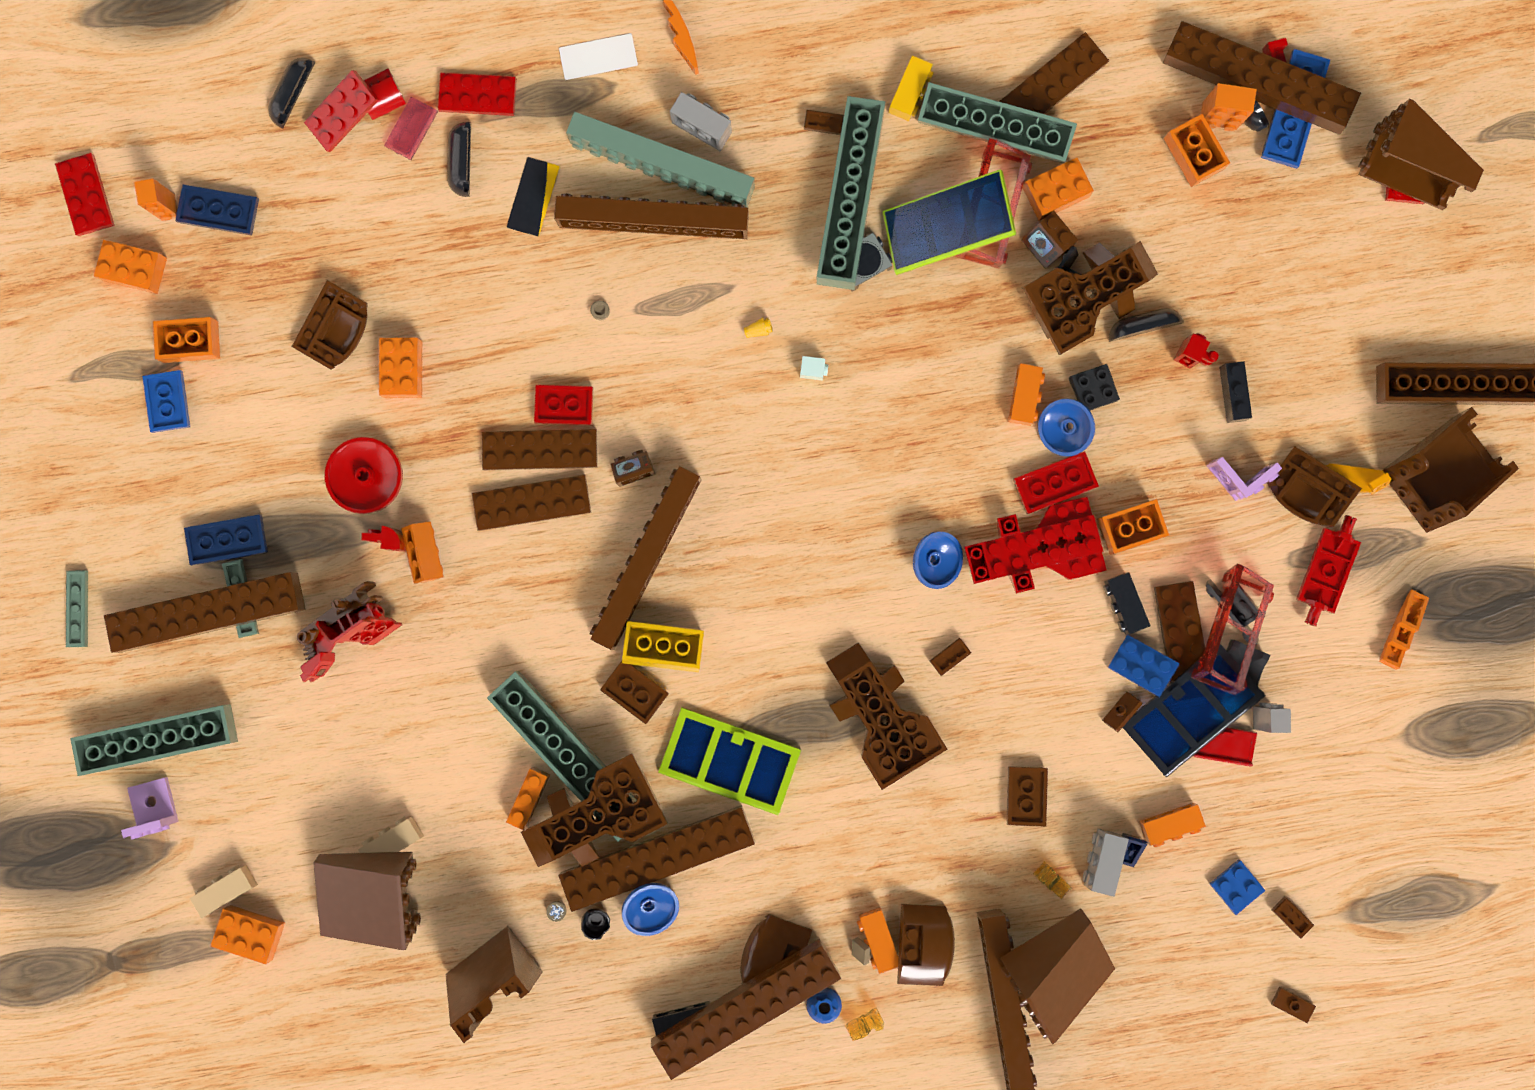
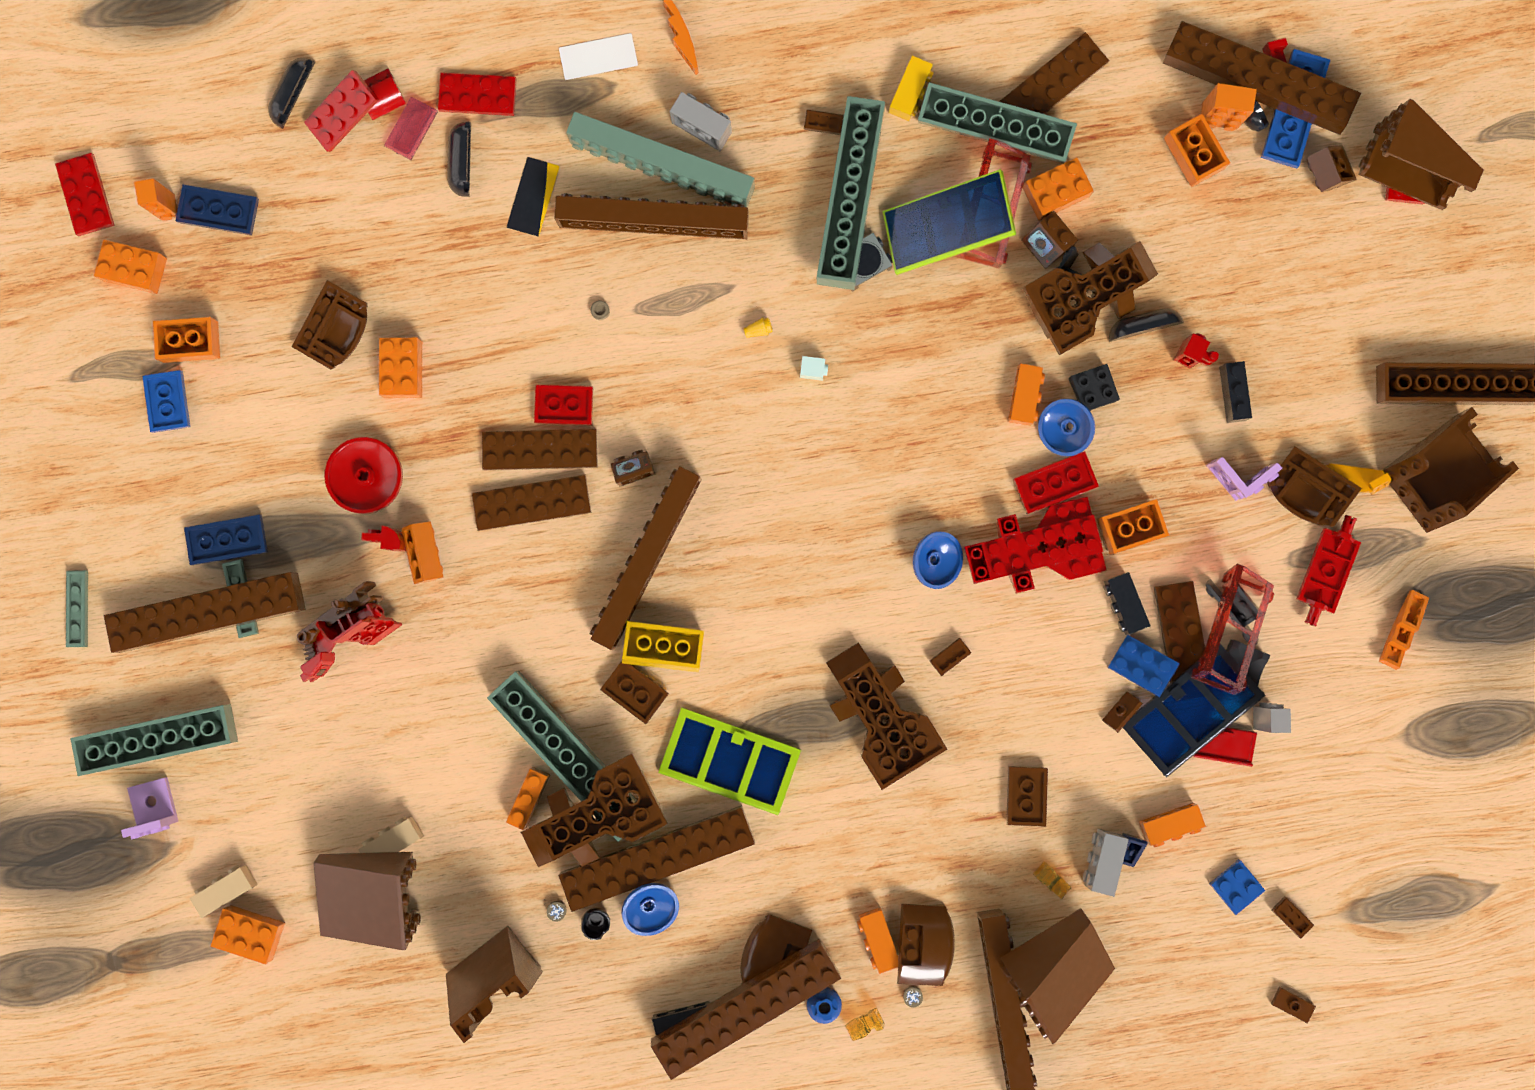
(860, 951): dark tan tile -> none
(912, 996): none -> dark tan tile
(1331, 168): none -> reddish brown slope

